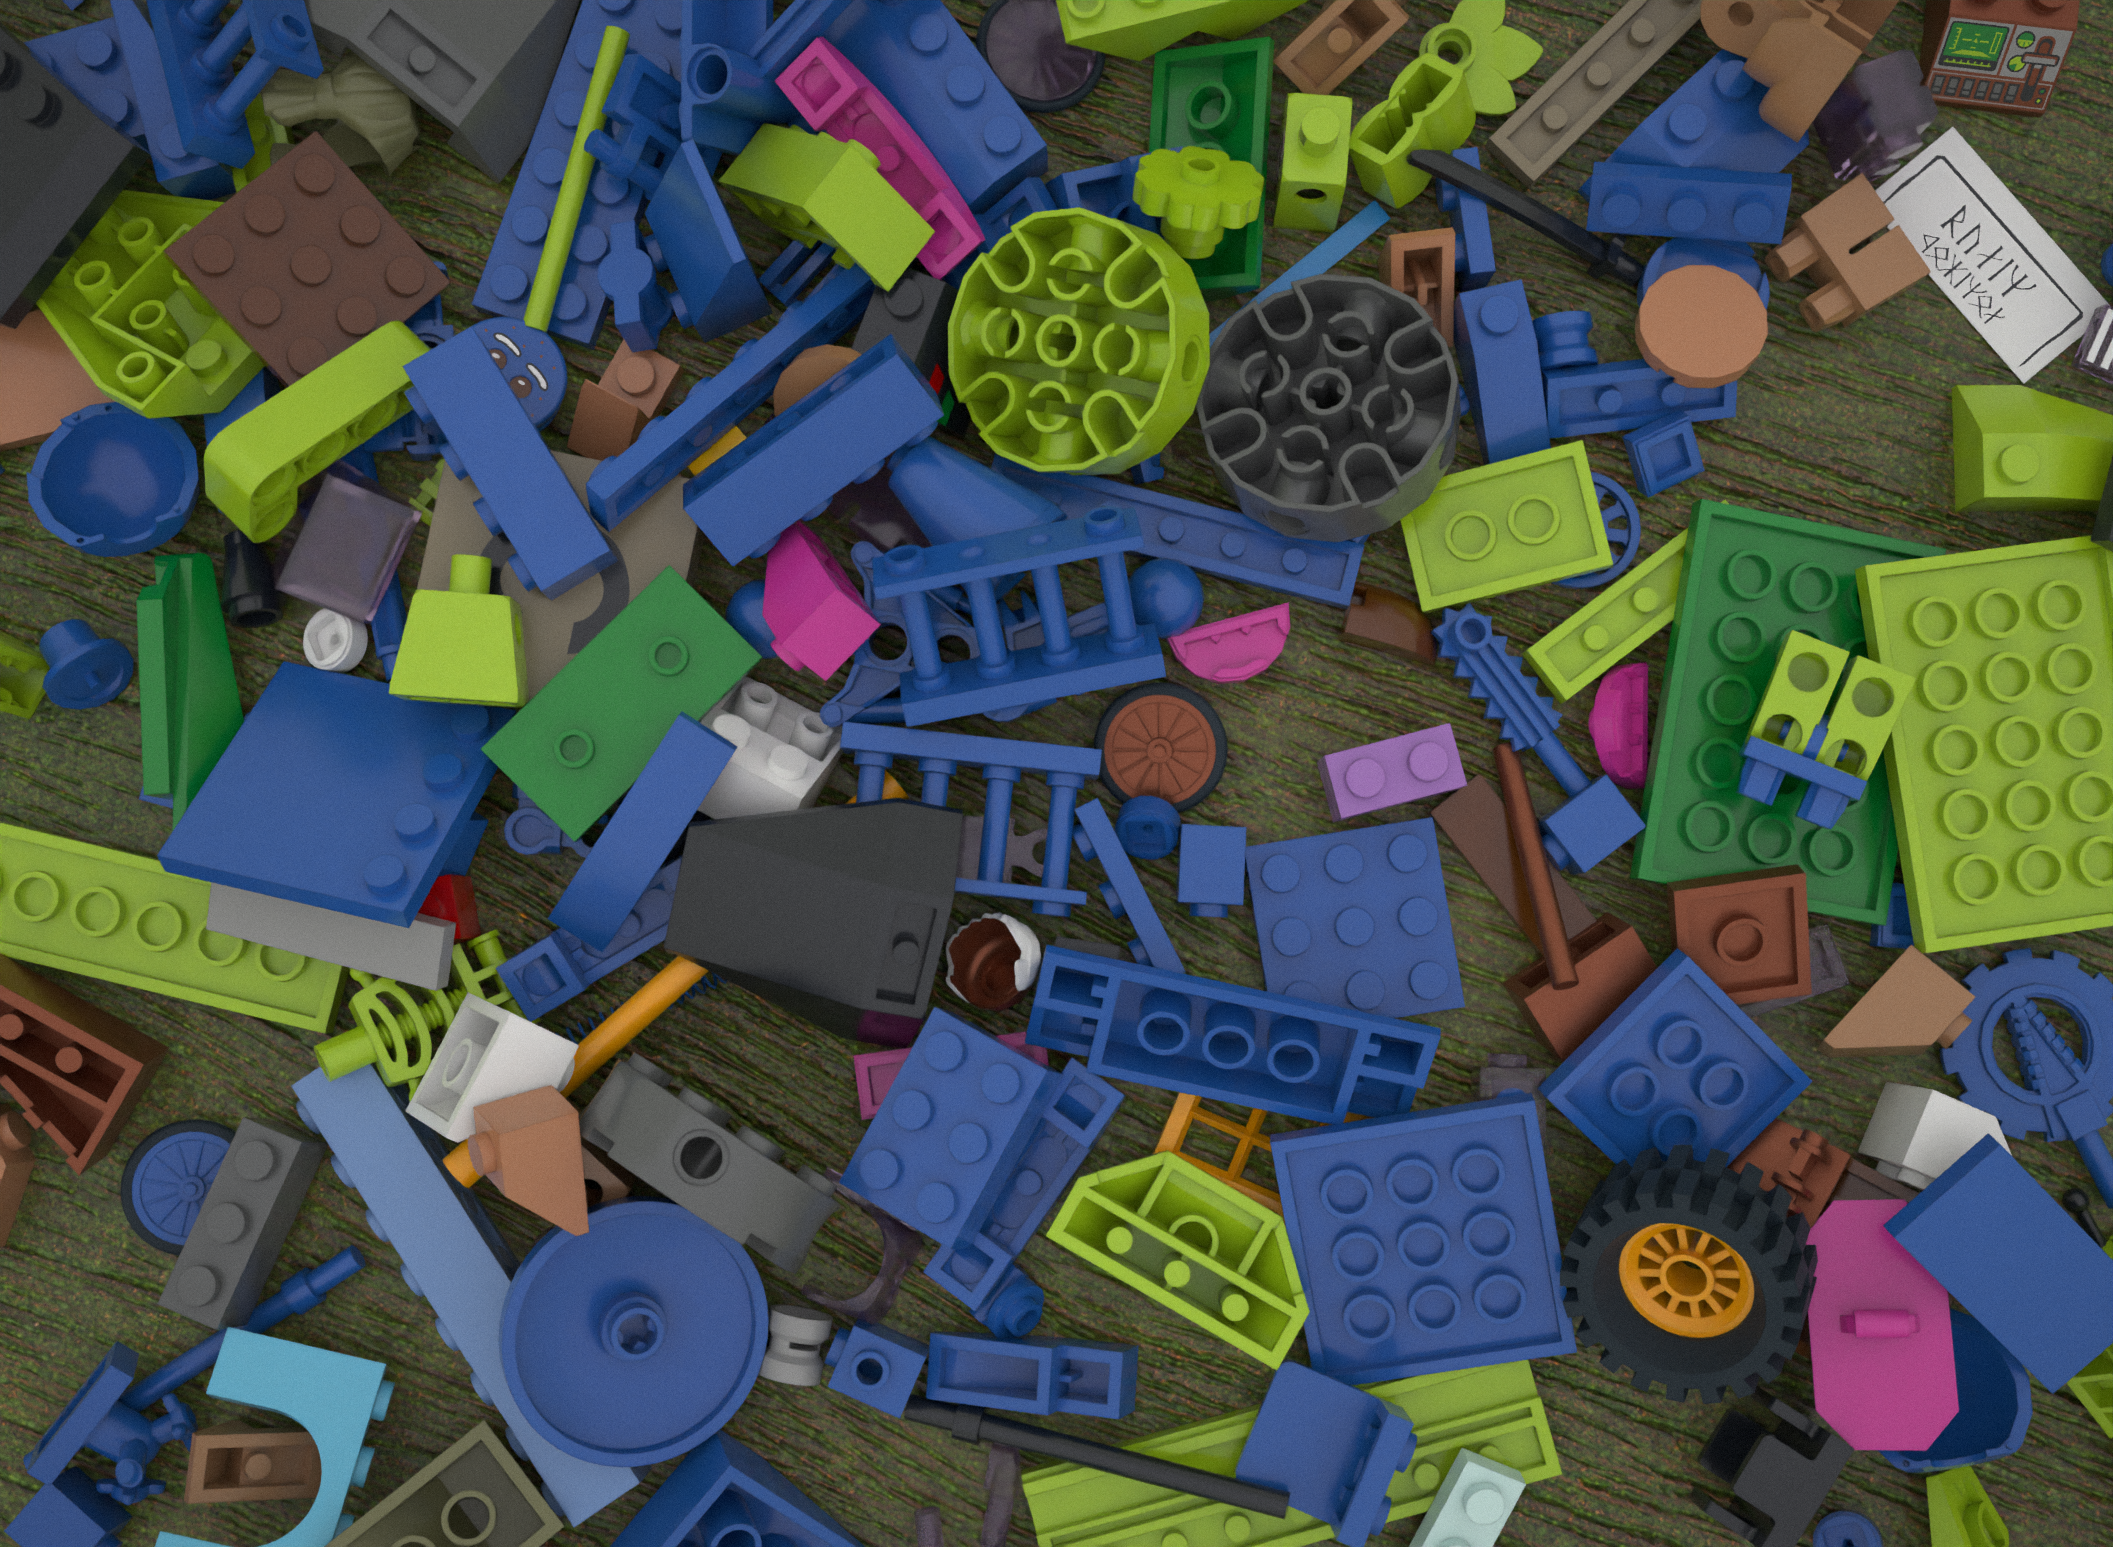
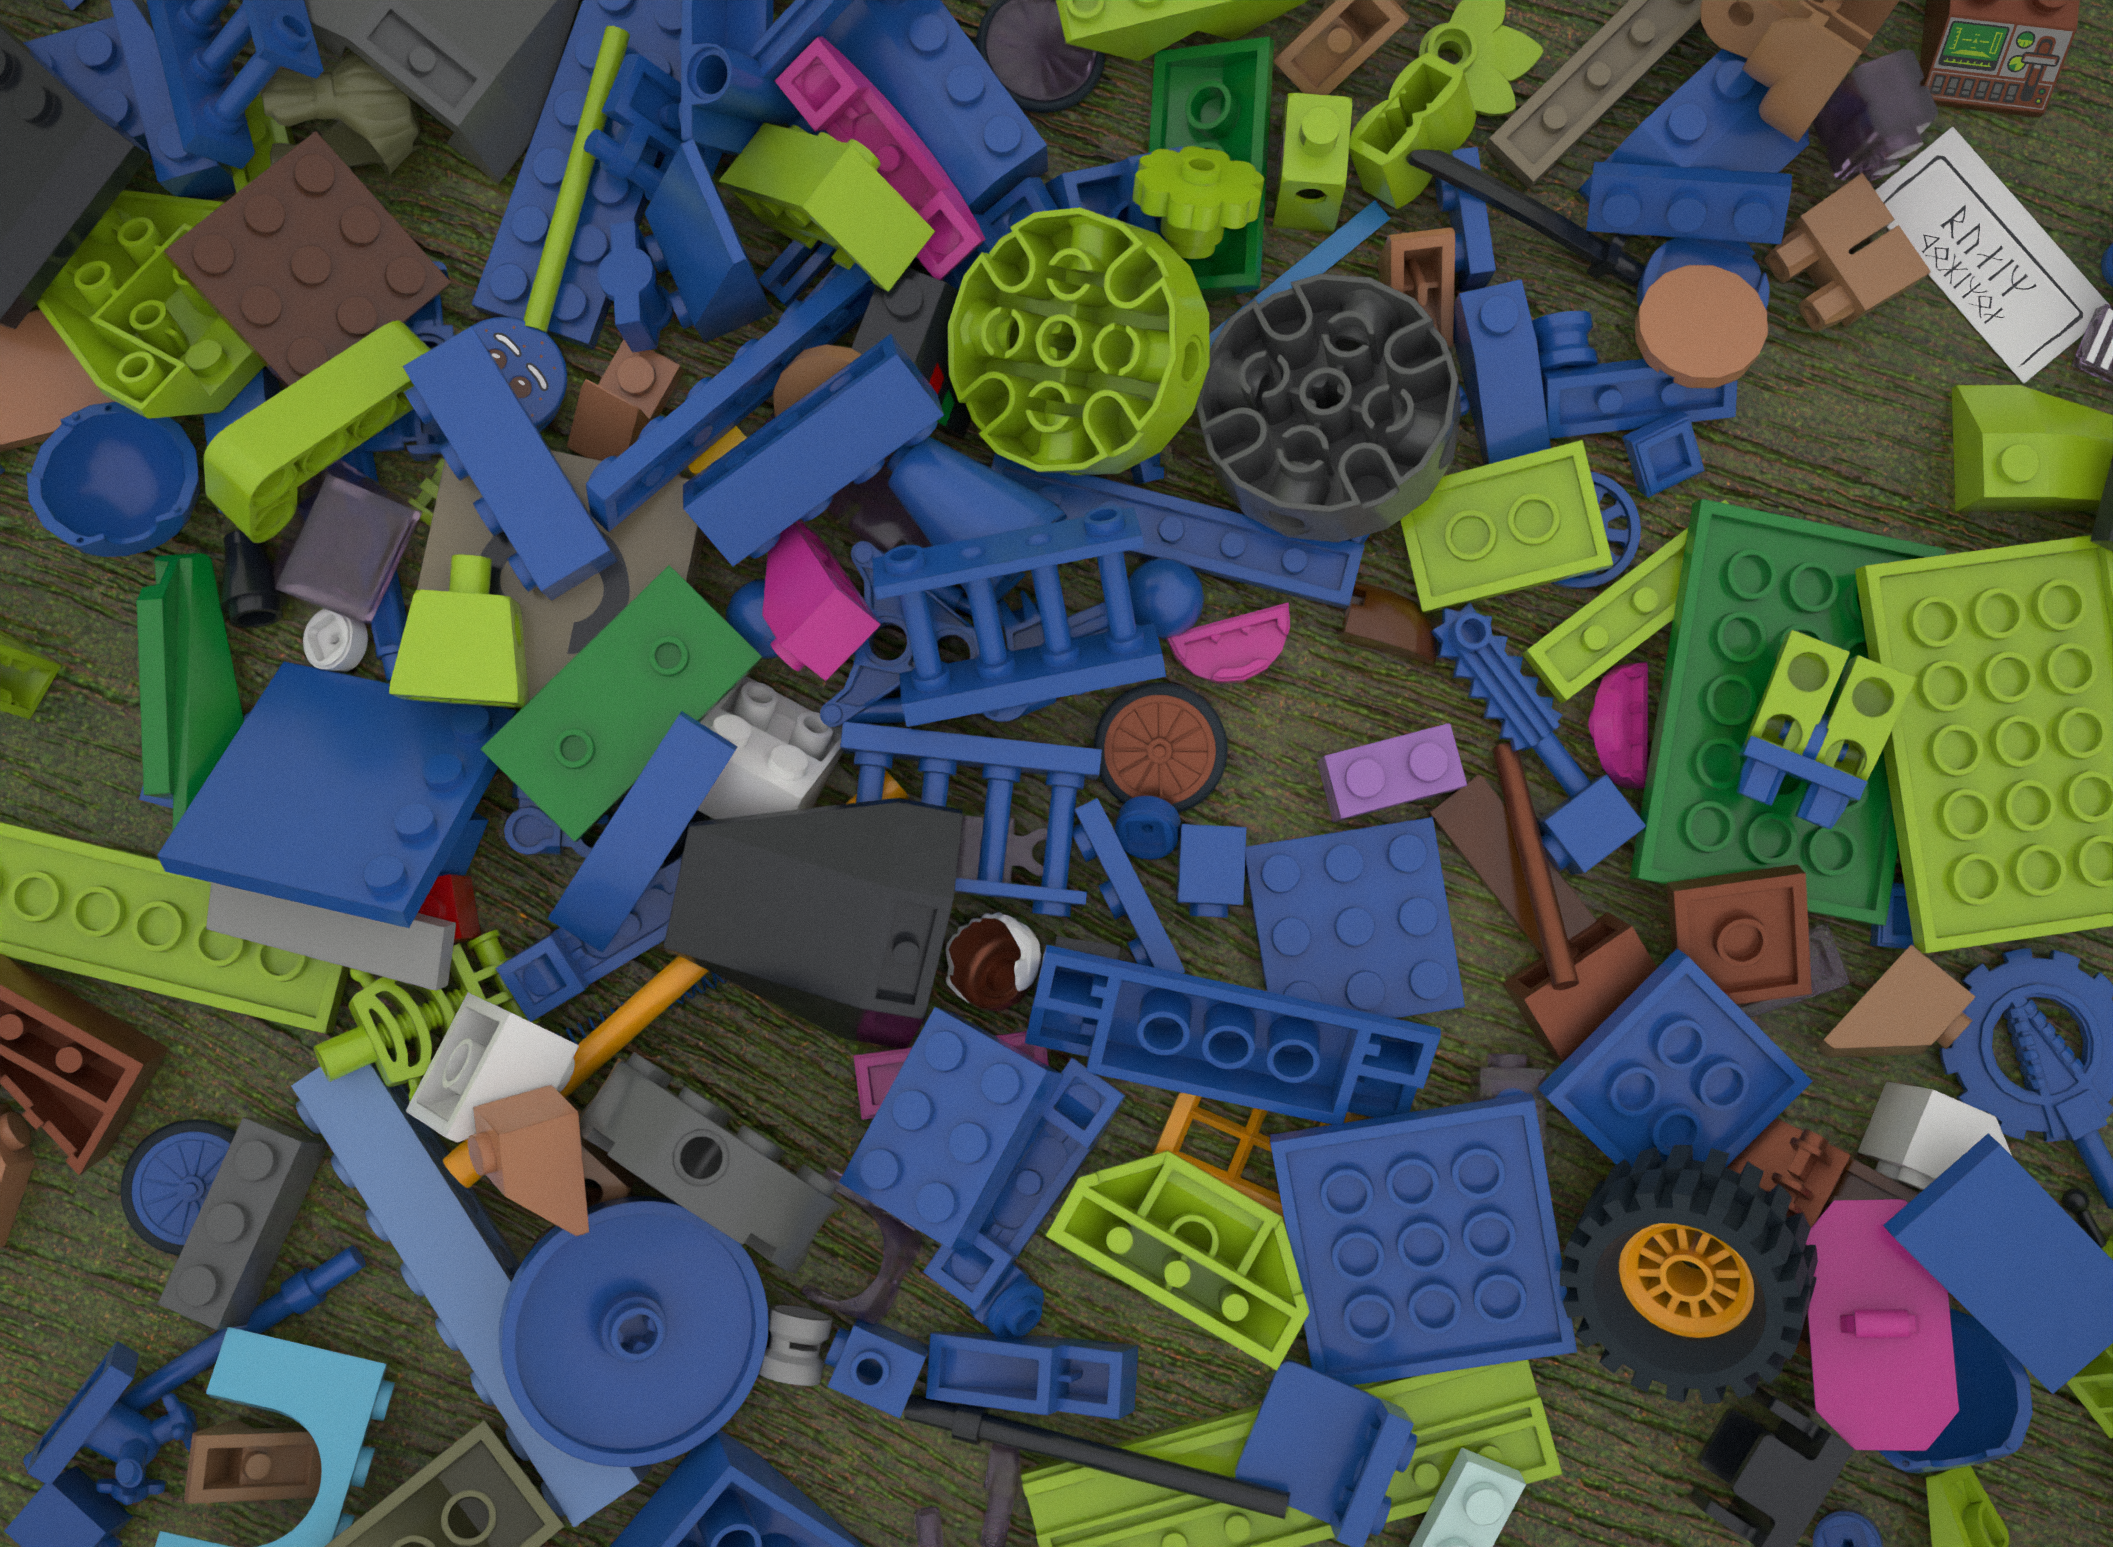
(83, 666): blue piece -> none

